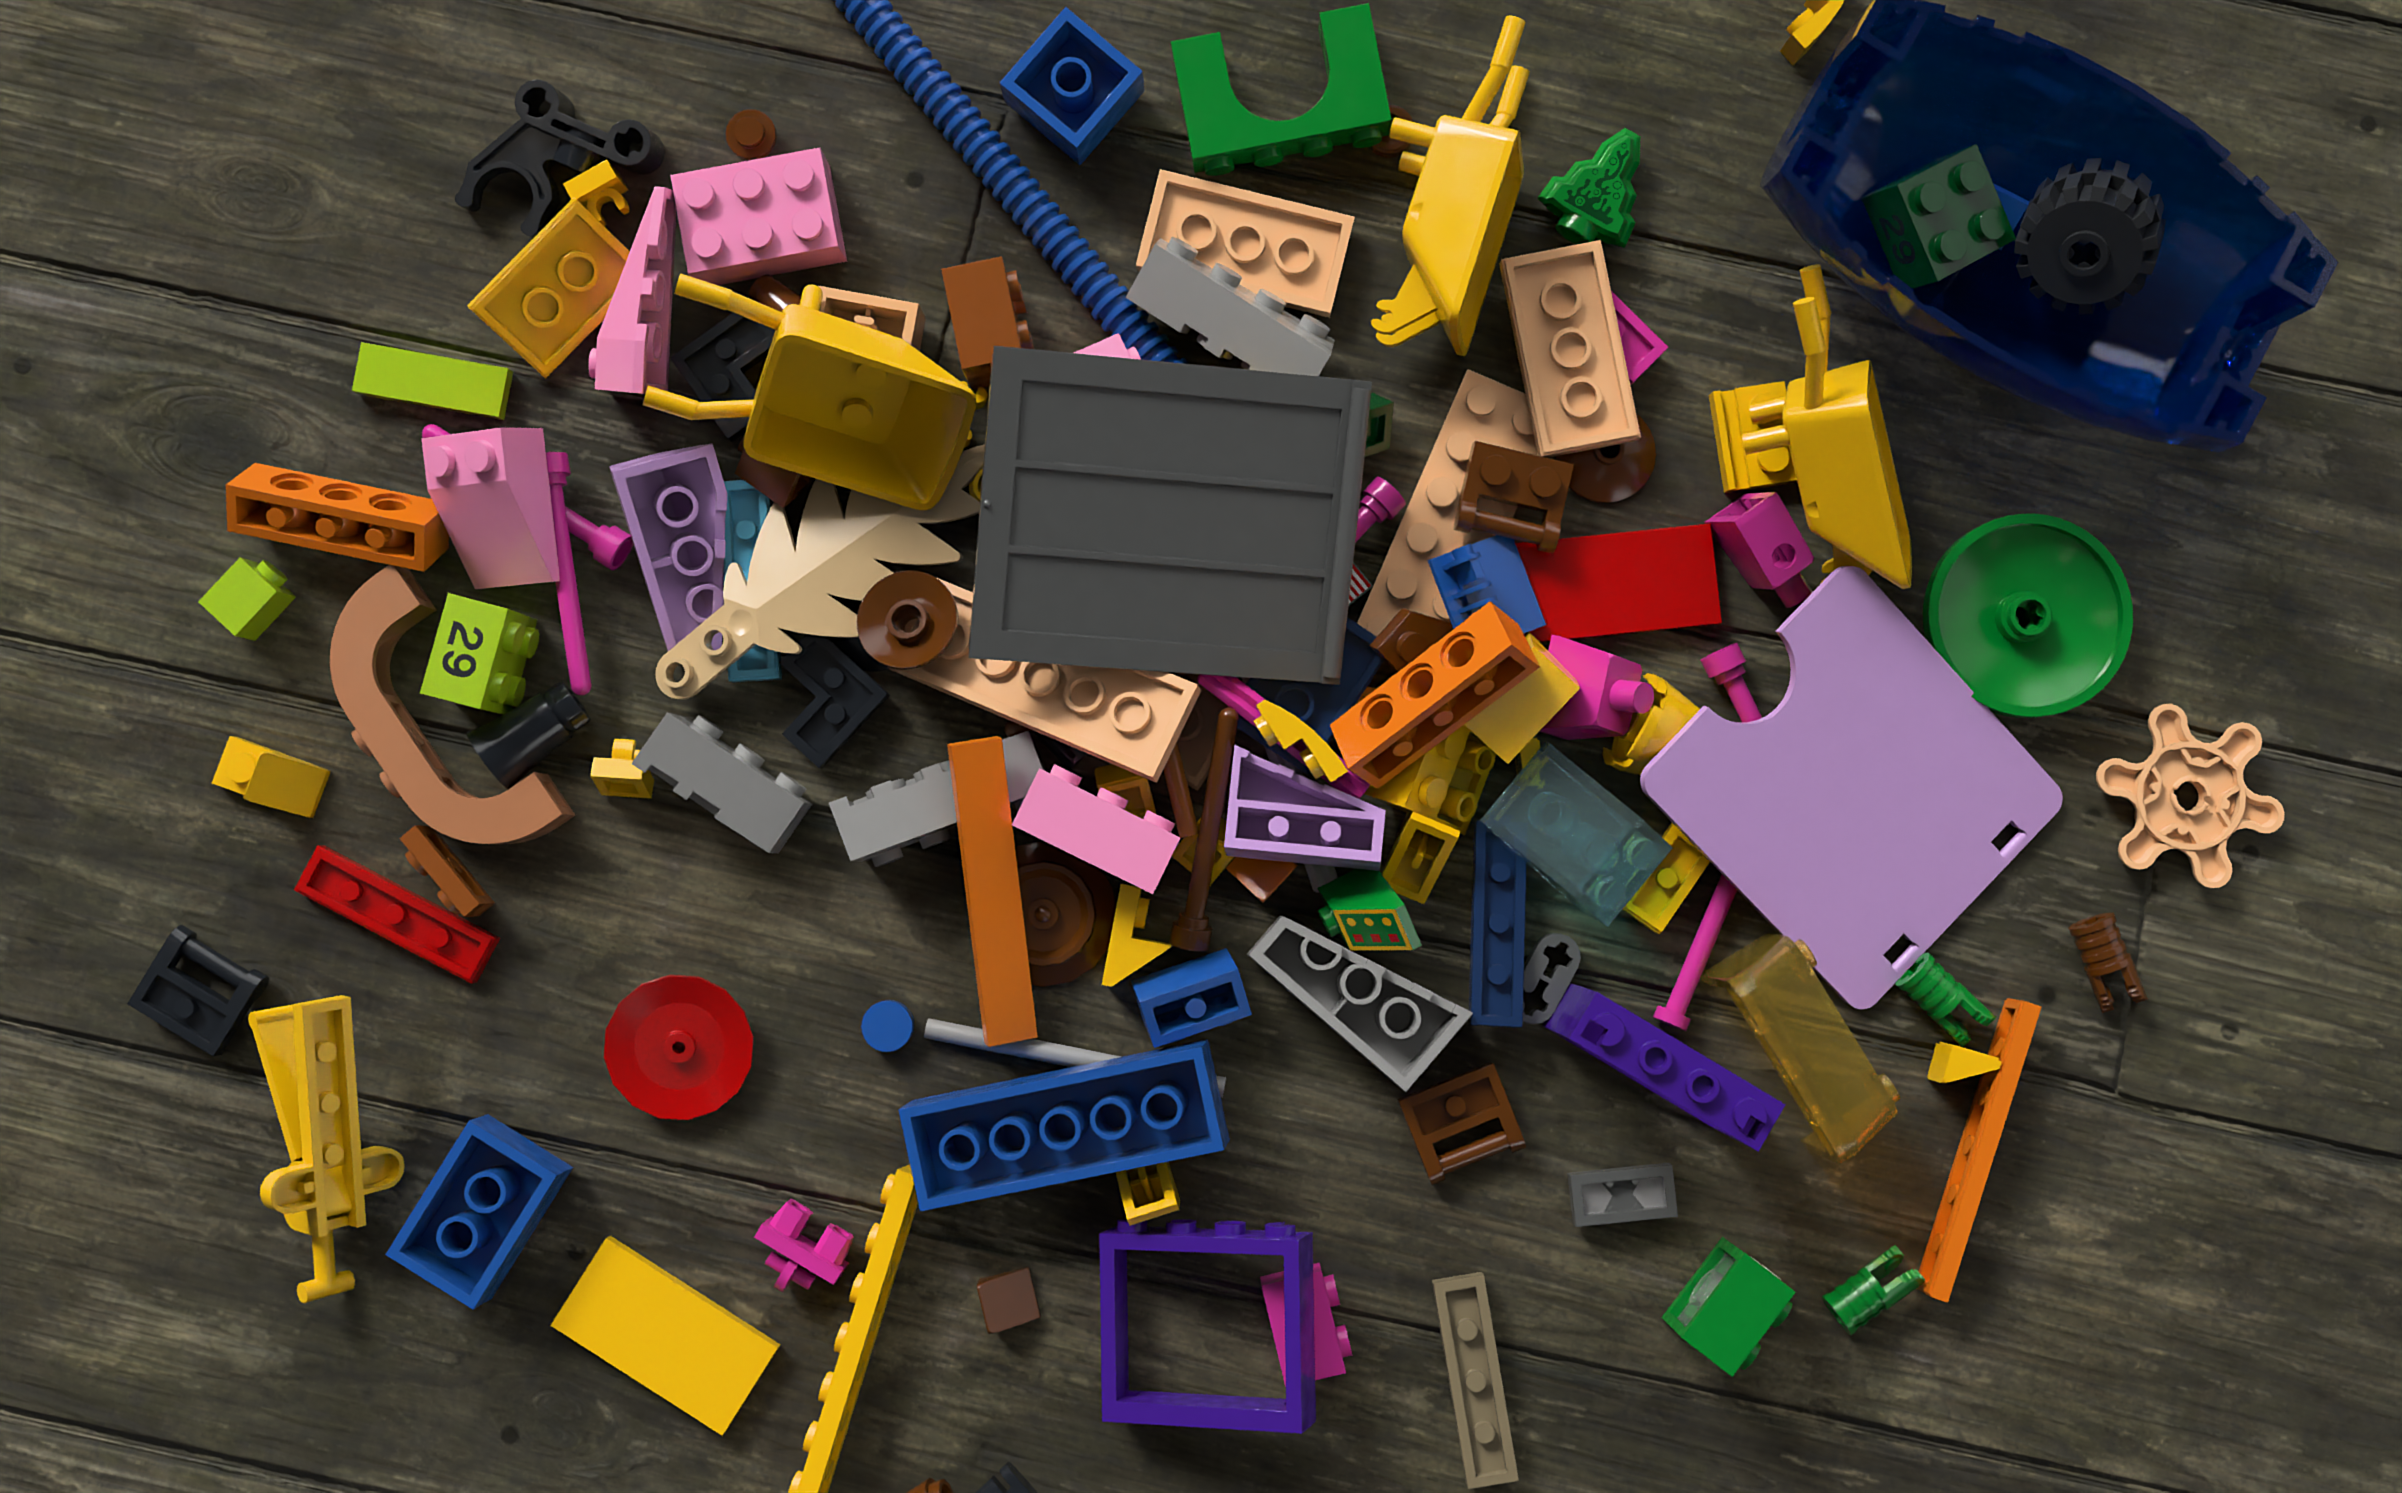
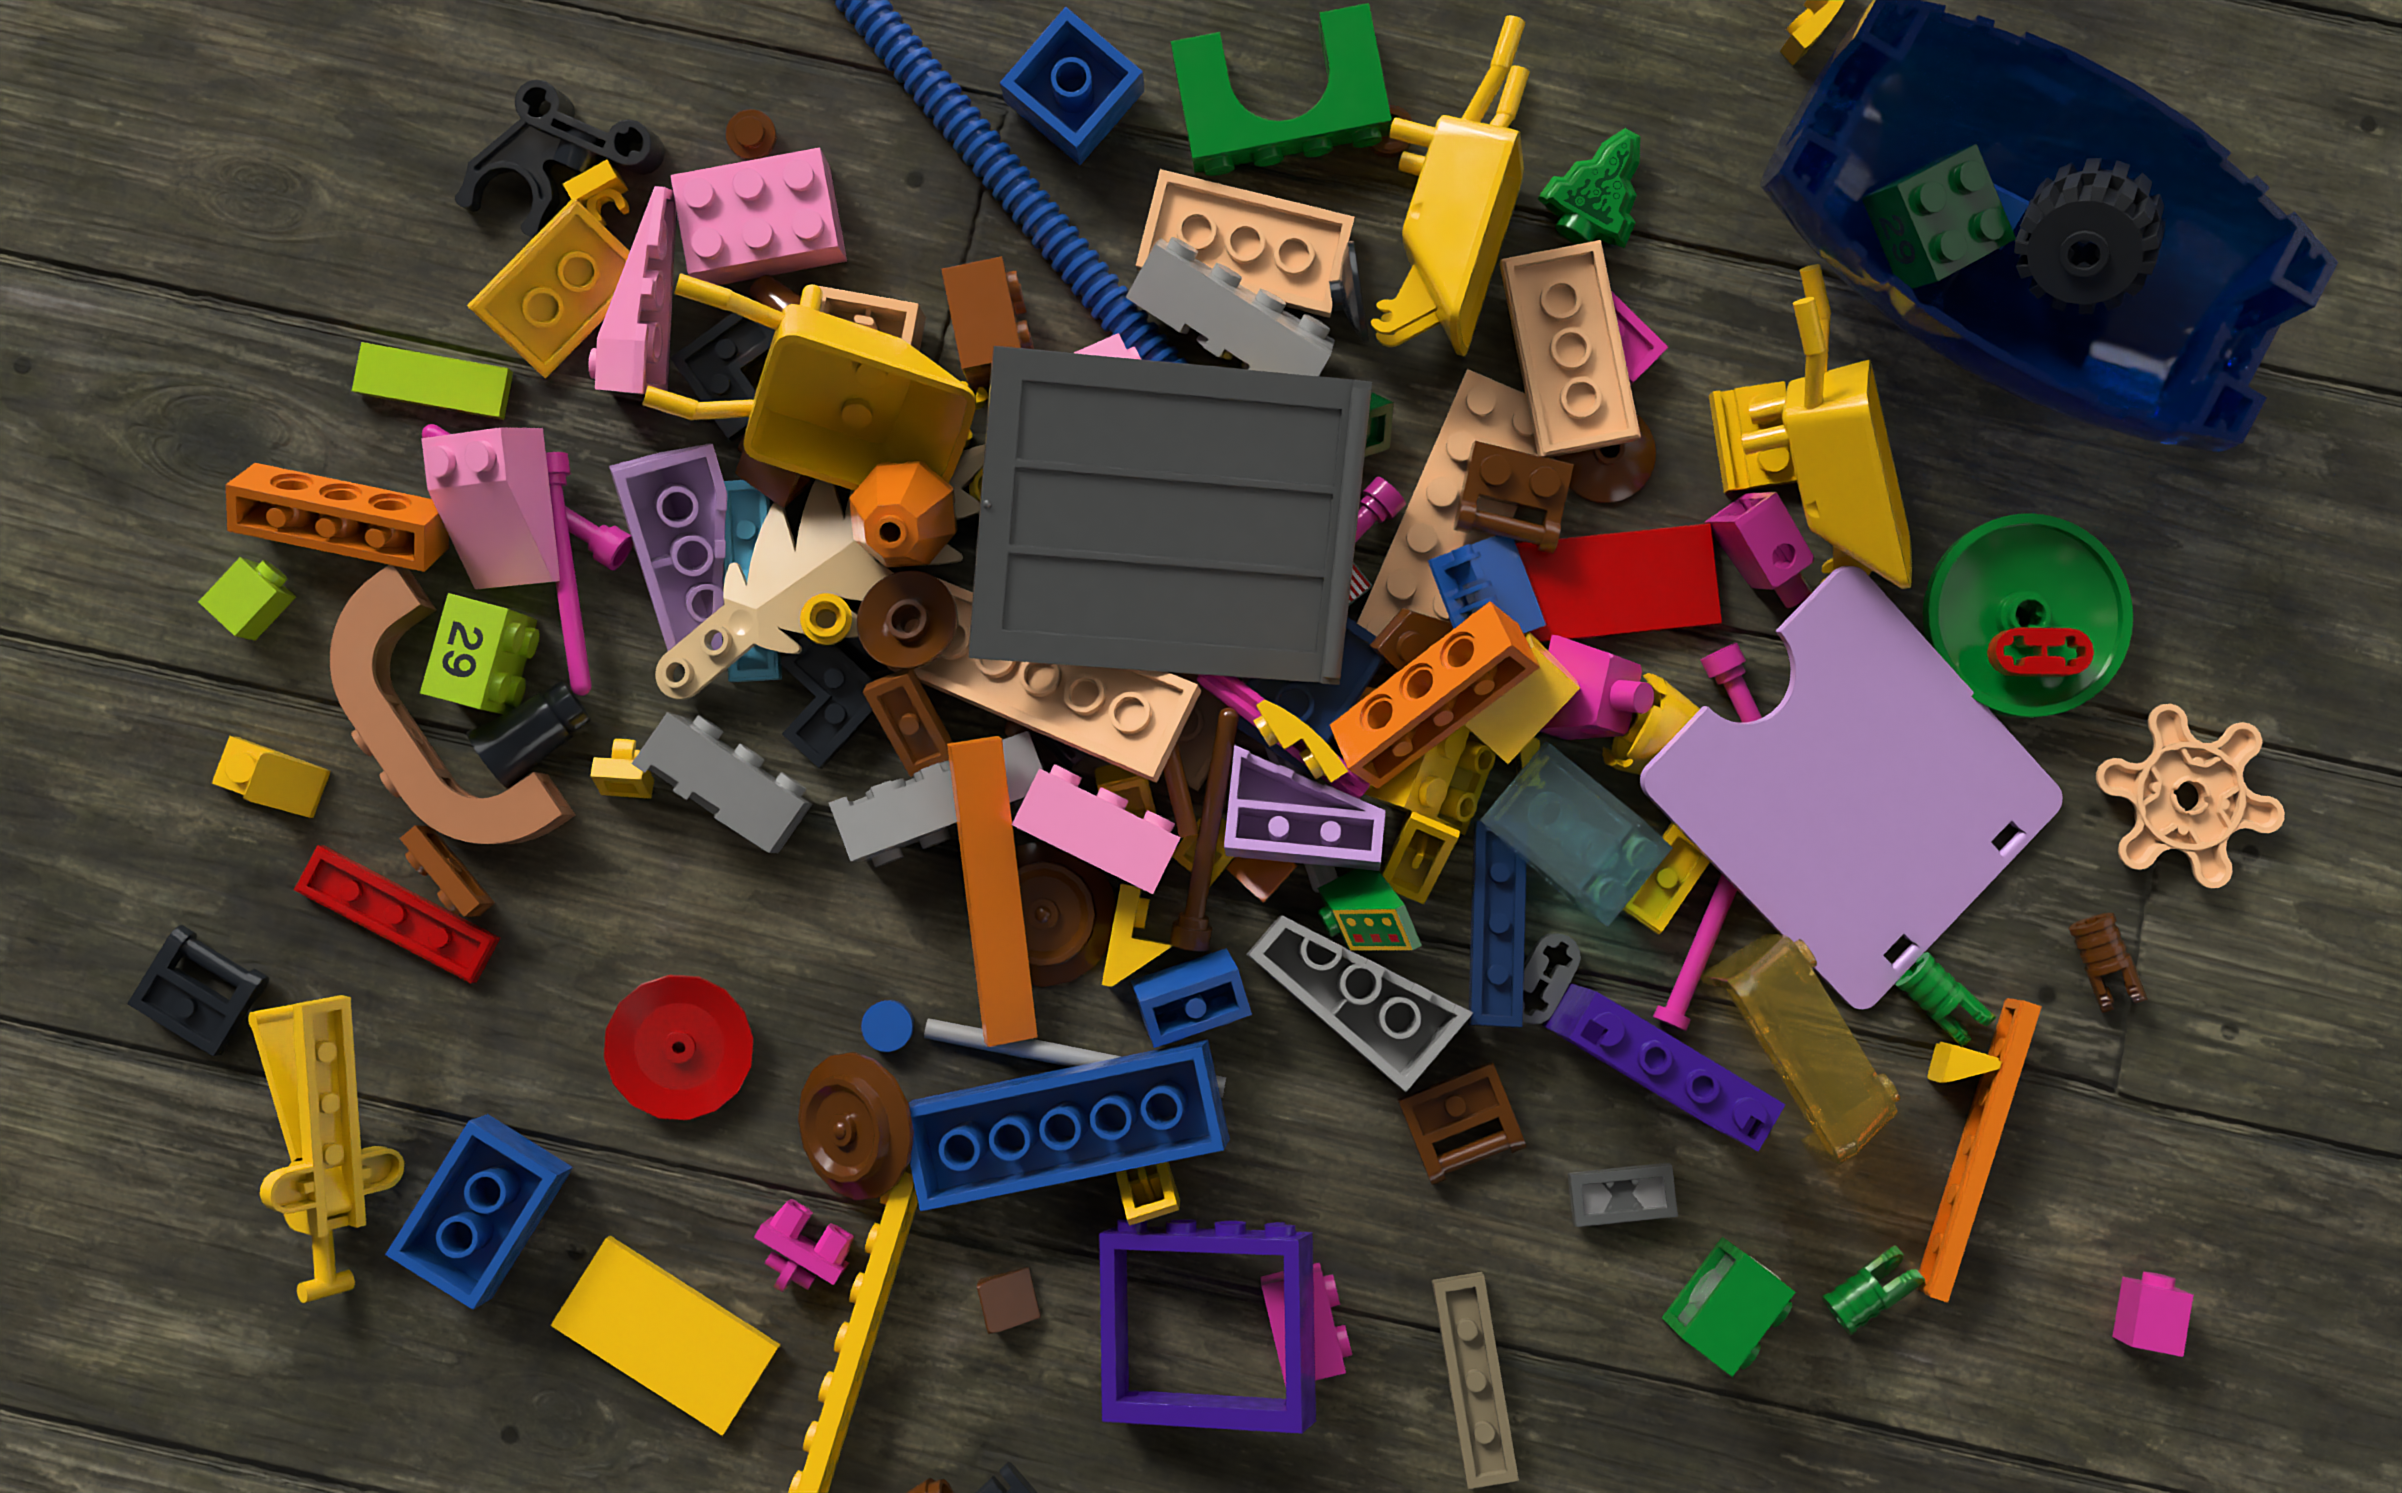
(826, 603): none -> yellow plate
(855, 1126): none -> reddish brown piece
(903, 513): none -> orange cone
(909, 720): none -> dark orange plate
(1347, 292): none -> black dish
(2040, 663): none -> red beam
(2153, 1314): none -> dark pink brick

